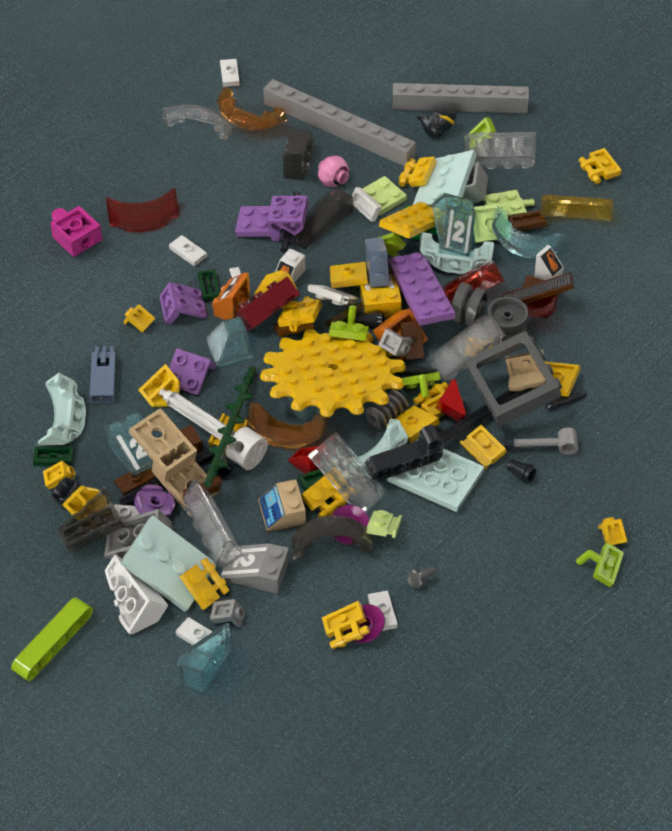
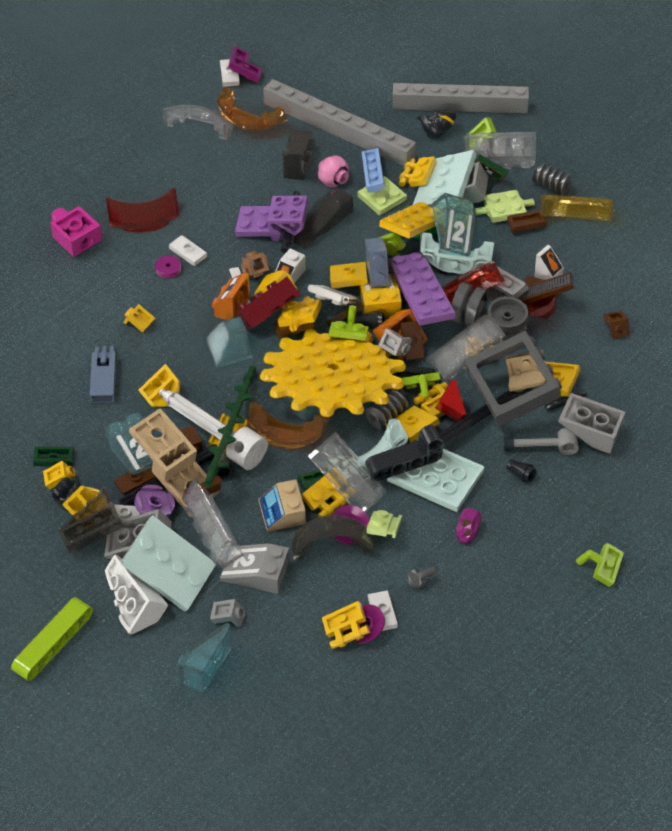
(68, 411): light aqua windscreen -> none
(168, 266): none -> magenta piece
(181, 299): medium lavender bracket -> none
(190, 370): medium lavender bracket -> none
(192, 631): white plate -> none
(200, 587): yellow plate -> none
(211, 295): dark green tile -> none
(239, 64): none -> magenta plate
(261, 264): none -> medium nougat brick
(302, 461): red slope -> none
(365, 204): white plate -> none
(373, 170): none -> light blue plate
(468, 525): none -> magenta rock
(483, 220): yellowish green plate -> none
(483, 447): yellow plate -> none
(492, 168): none -> dark green tile
(511, 286): none -> light grey plate
(520, 242): clear light blue windscreen -> none
(552, 179): none -> flat silver piece
(592, 422): none -> light grey slope
(603, 162): yellow plate -> none
(613, 531): yellow bracket -> none
(618, 324): none -> reddish brown bracket

